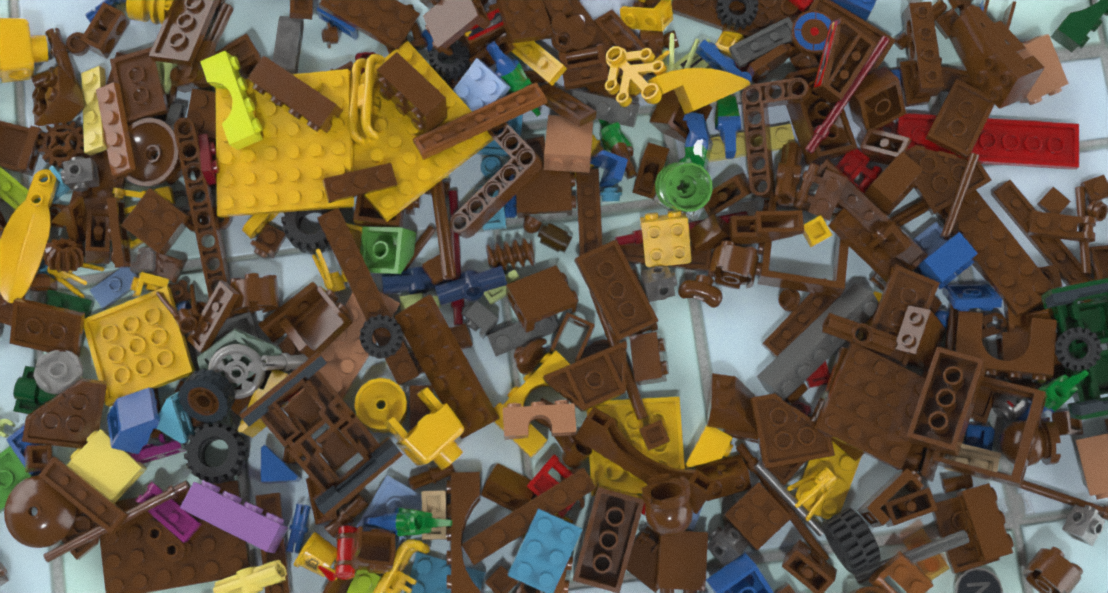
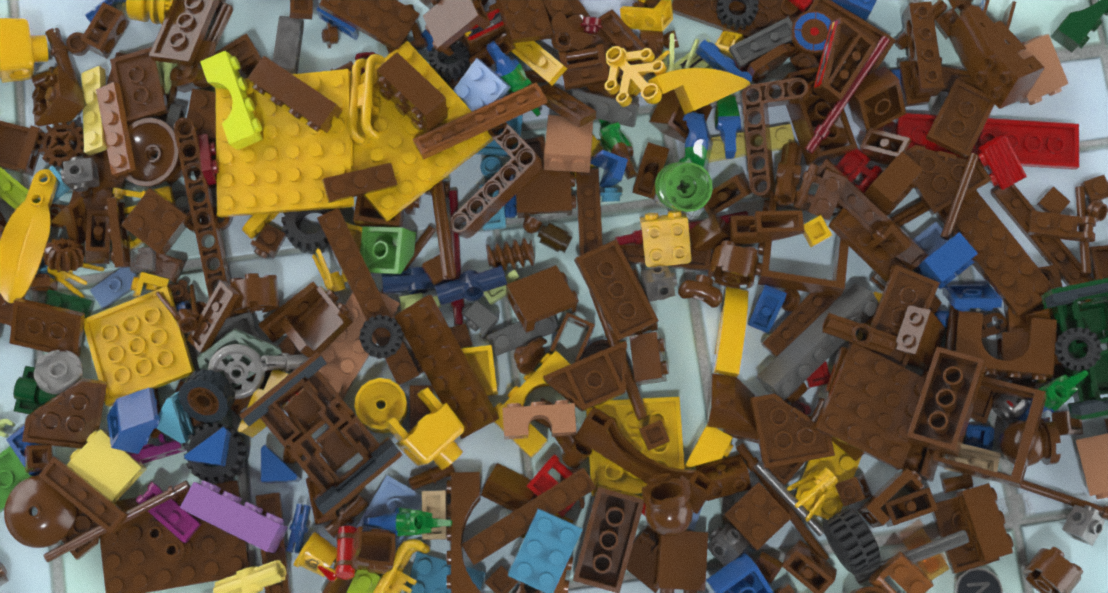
(212, 450): none -> blue slope
(482, 363): none -> yellow panel
(591, 25): none -> dark red plate
(731, 332): none -> yellow slope
(766, 309): none -> blue slope
(768, 566): none -> reddish brown plate
(853, 490): none -> reddish brown bracket
(1001, 162): none -> red brick

